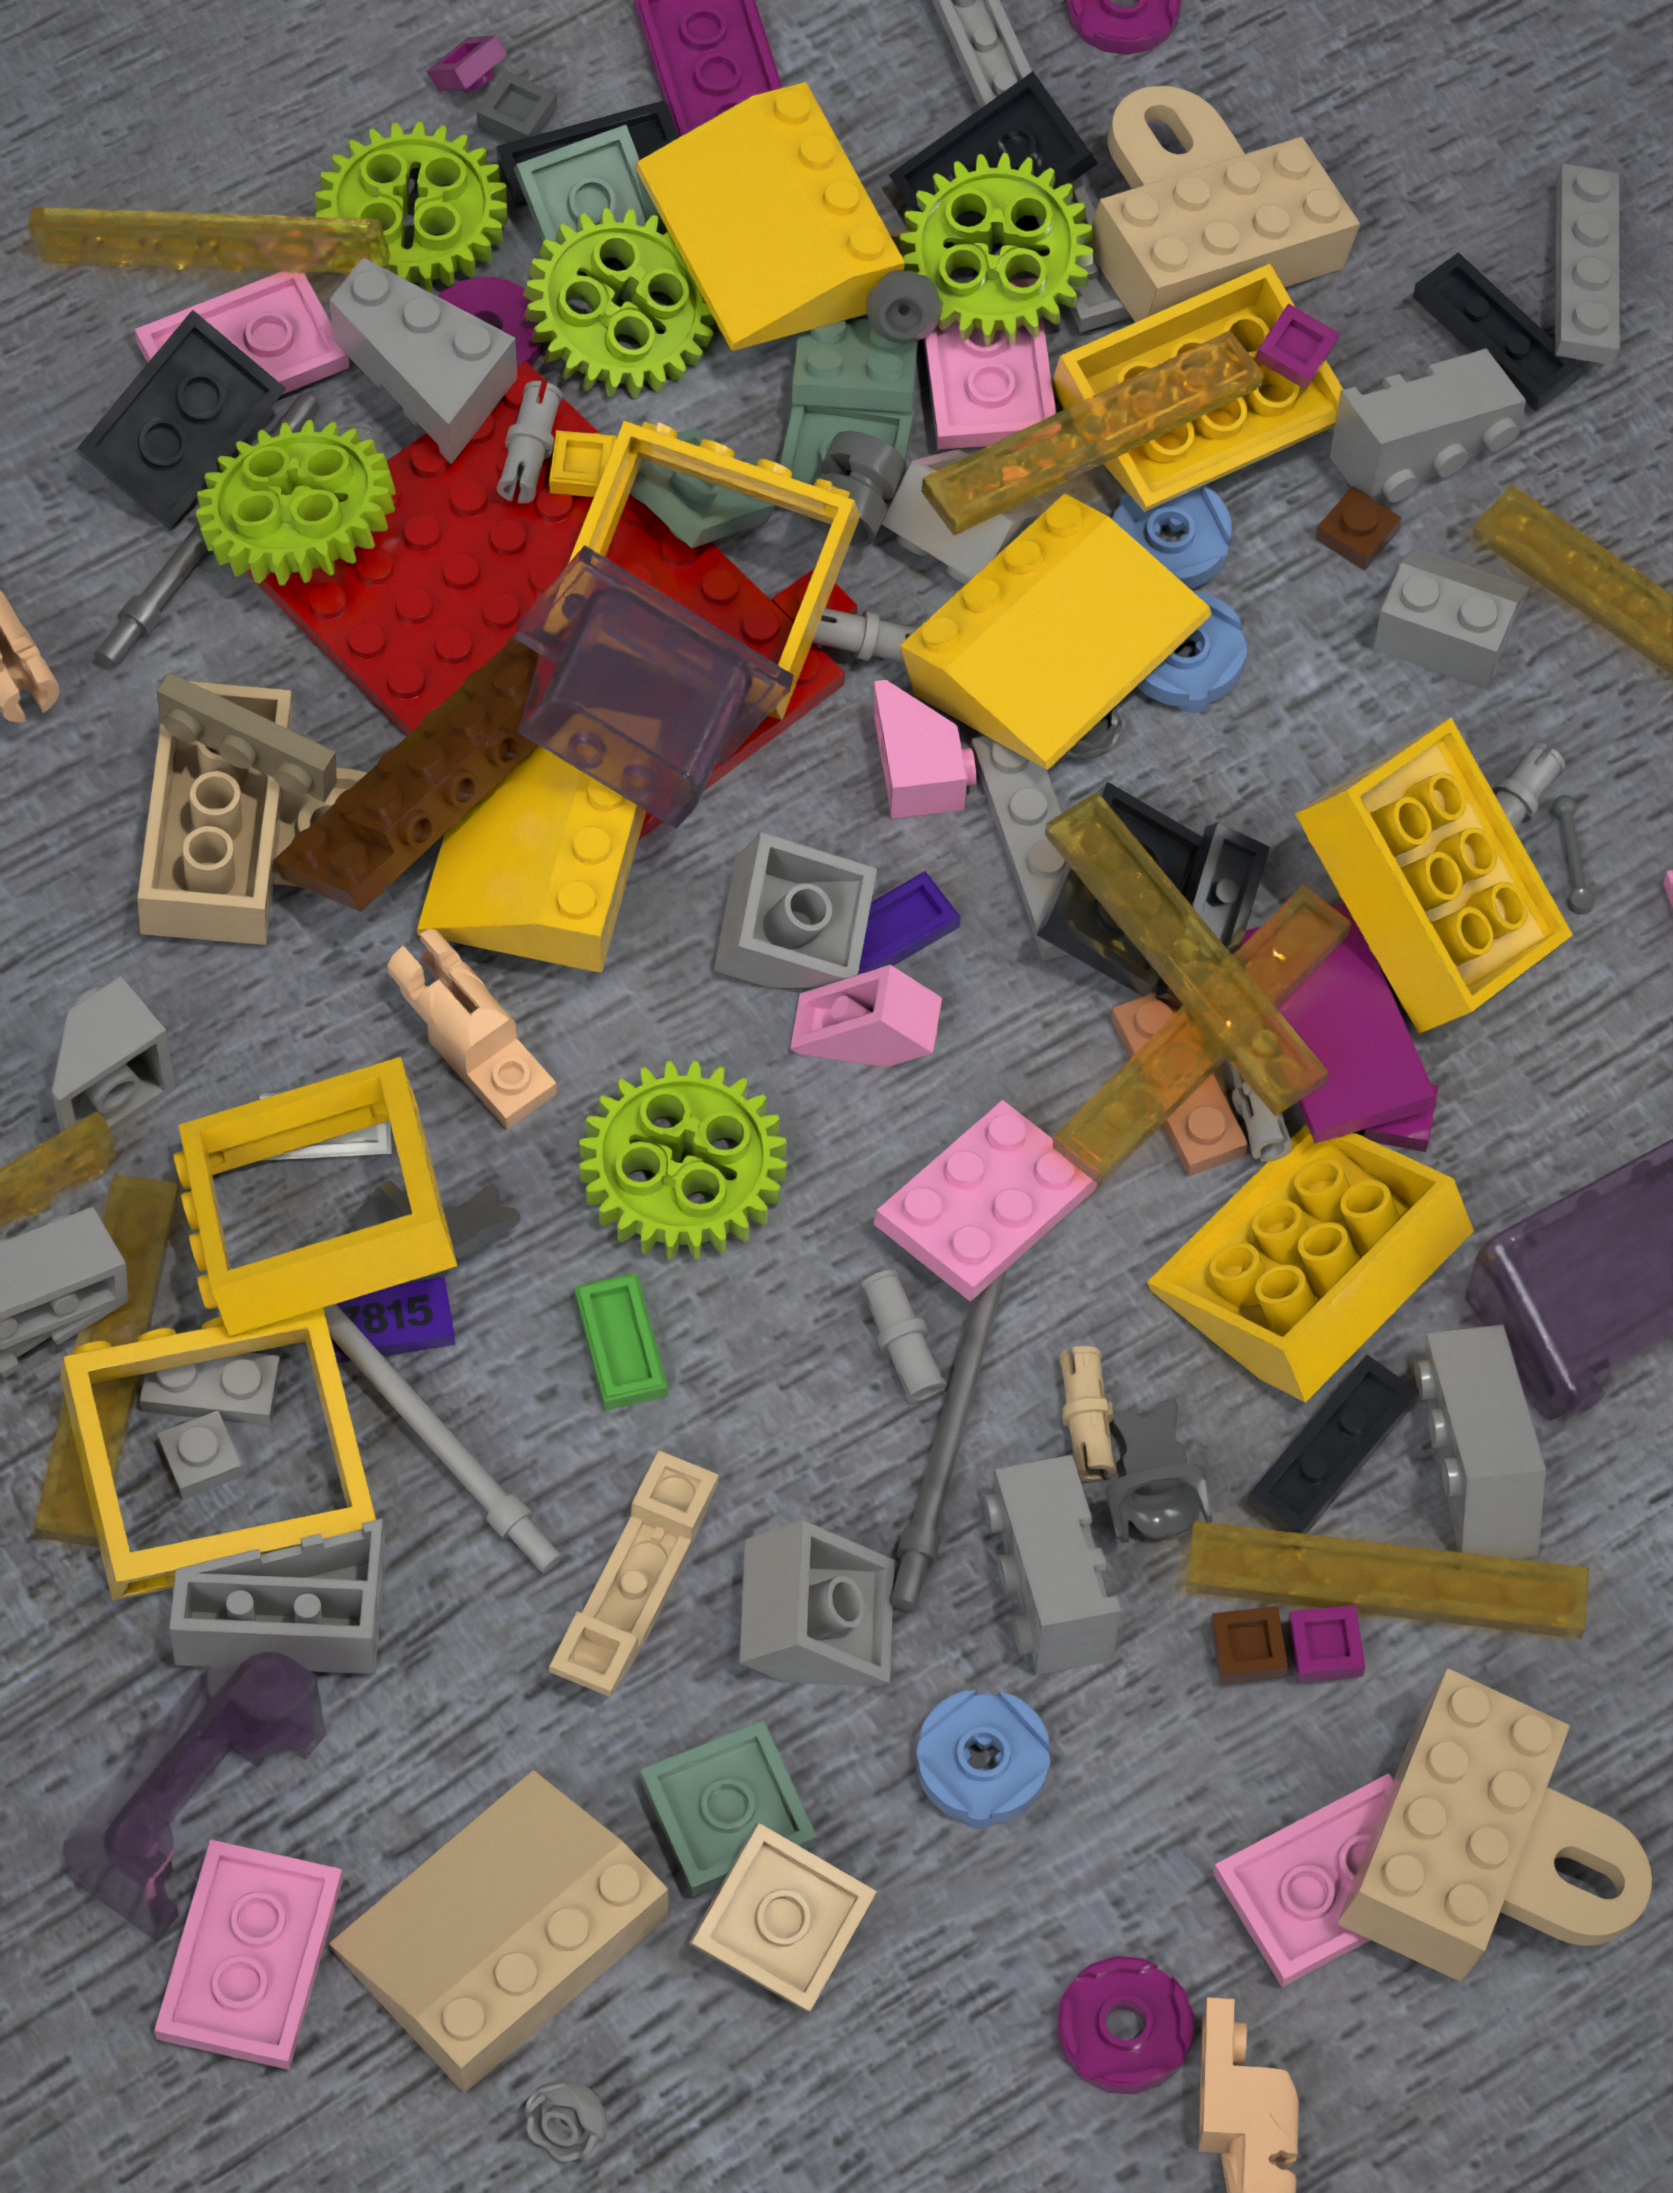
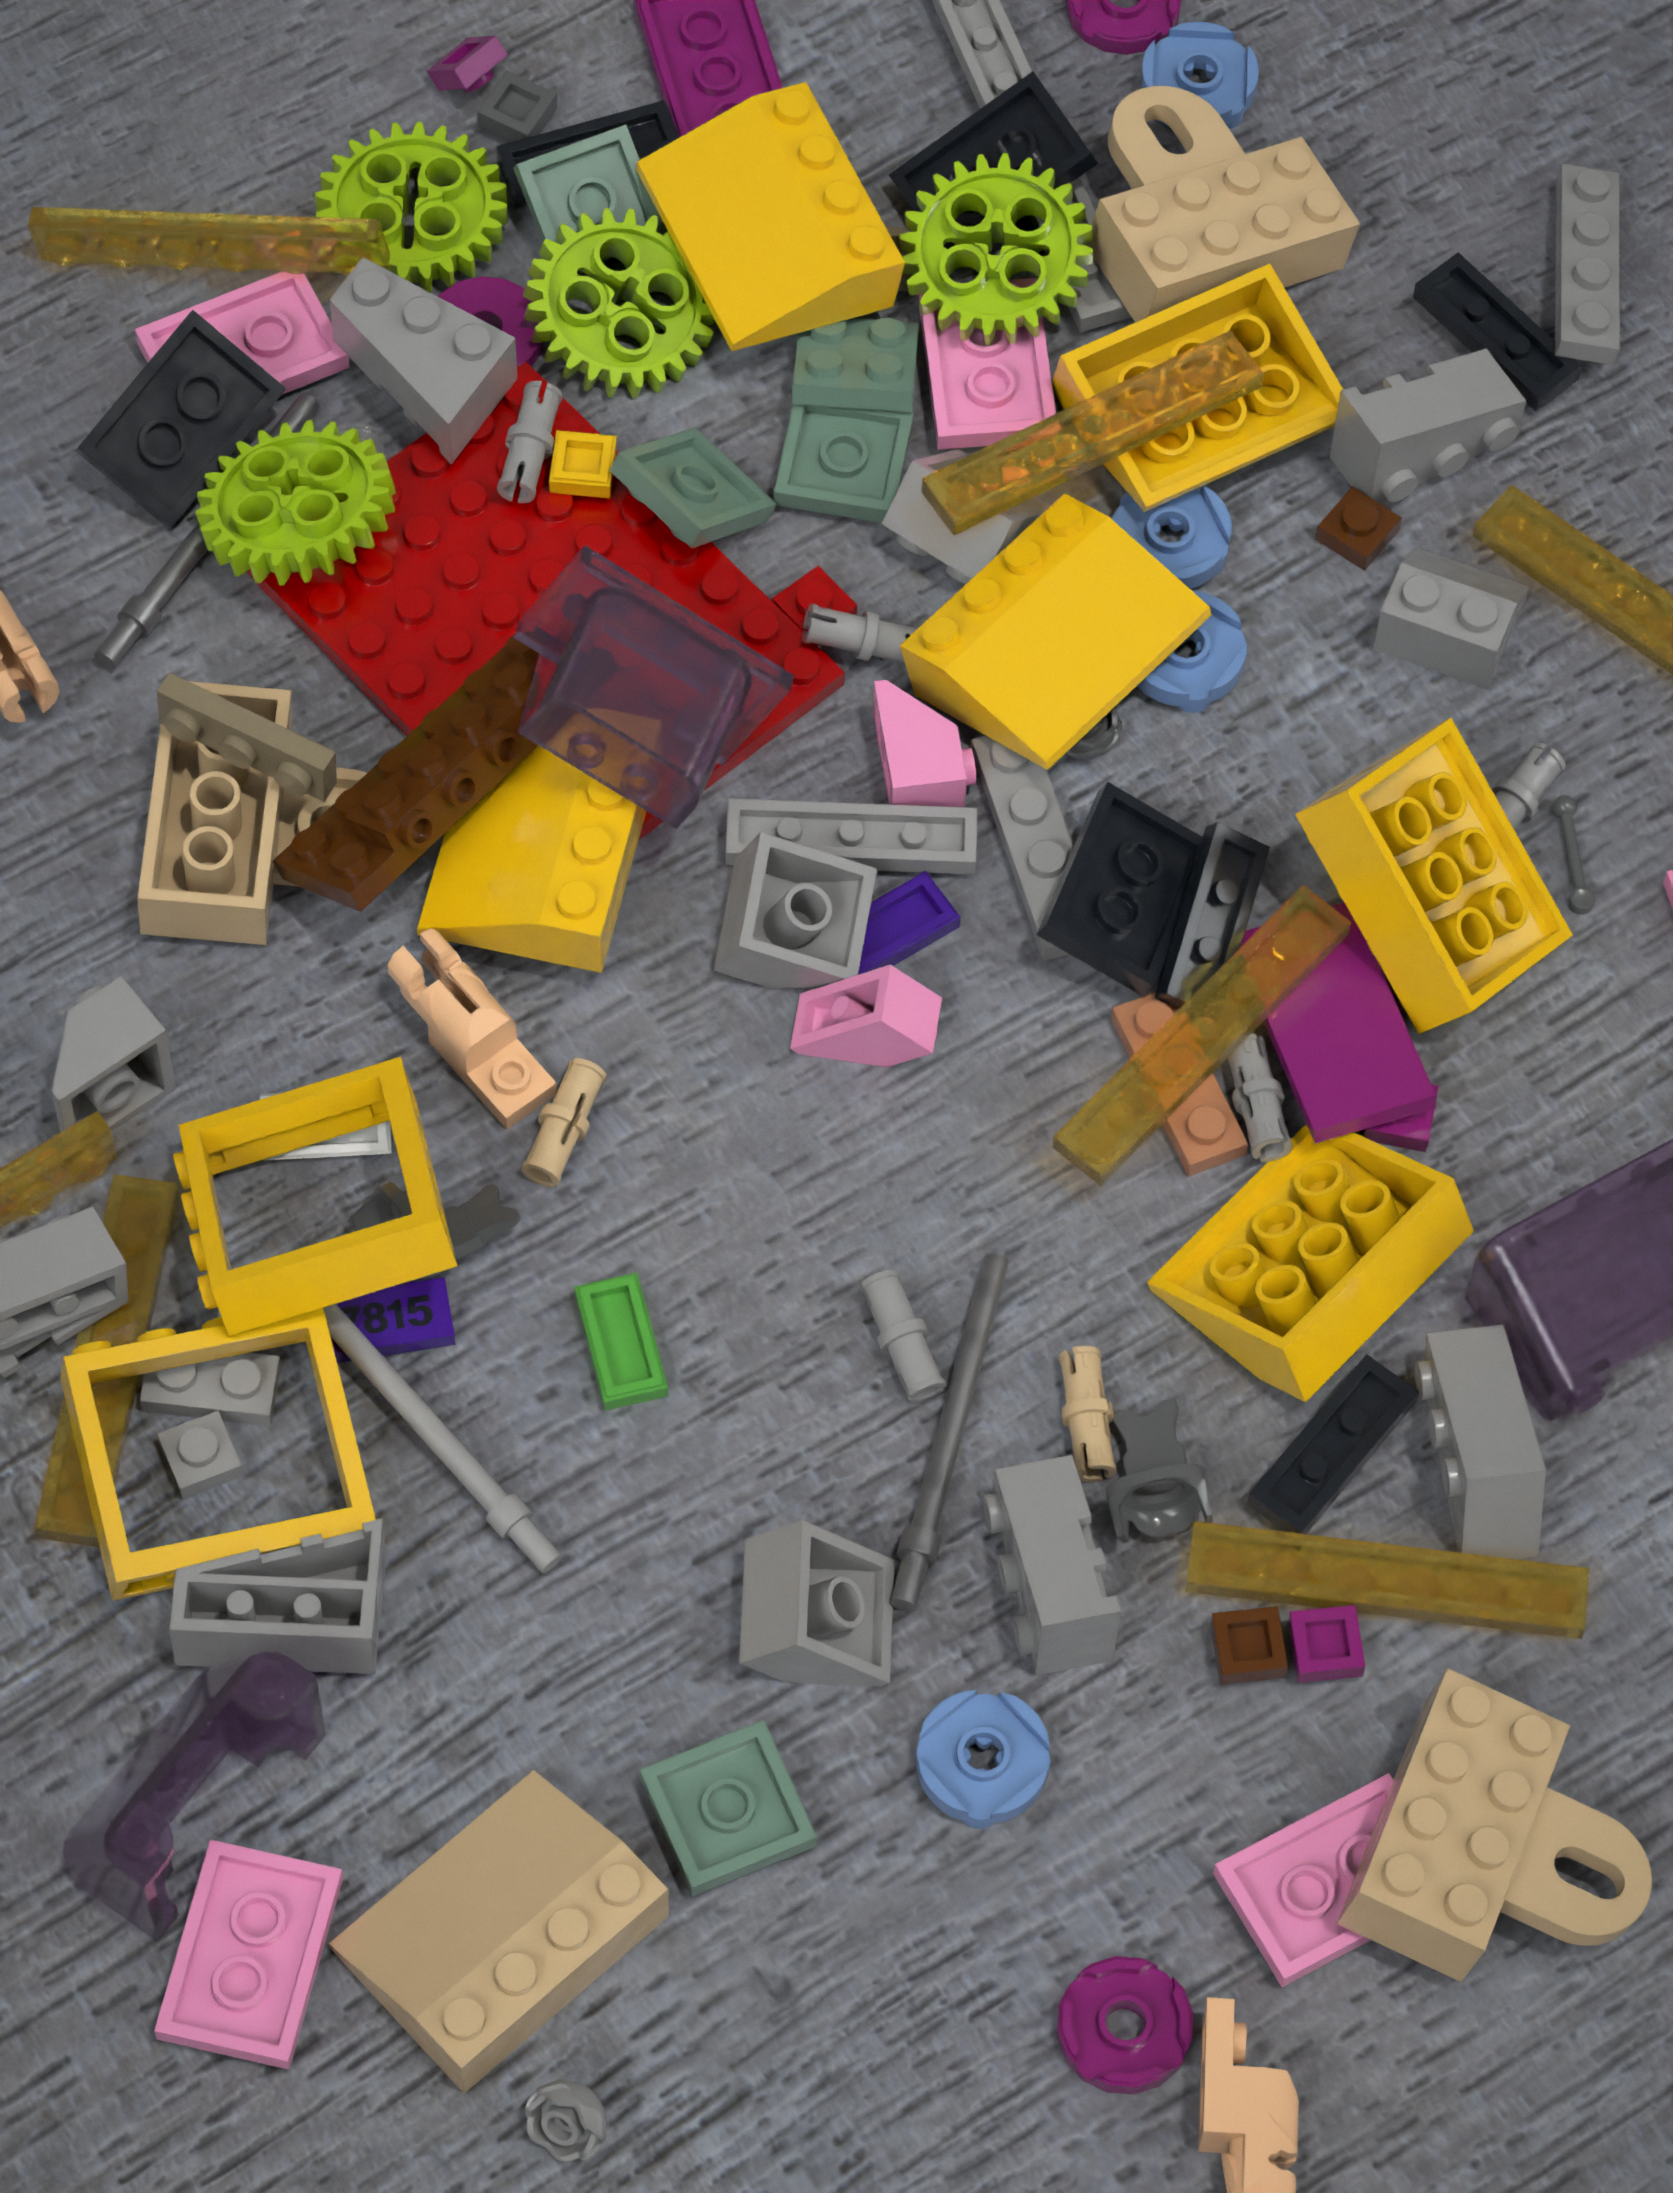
(563, 1122): none -> tan pin
(637, 1576): tan slope -> none
(660, 1206): lime gear -> none
(765, 482): yellow window -> none
(782, 1917): tan plate -> none
(871, 475): dark grey wheel -> none
(871, 834): none -> light grey plate
(907, 289): dark grey plate -> none
(984, 1201): bright pink plate -> none
(1186, 954): clear yellow plate -> none
(1210, 49): none -> medium blue plate
(1297, 346): magenta plate -> none

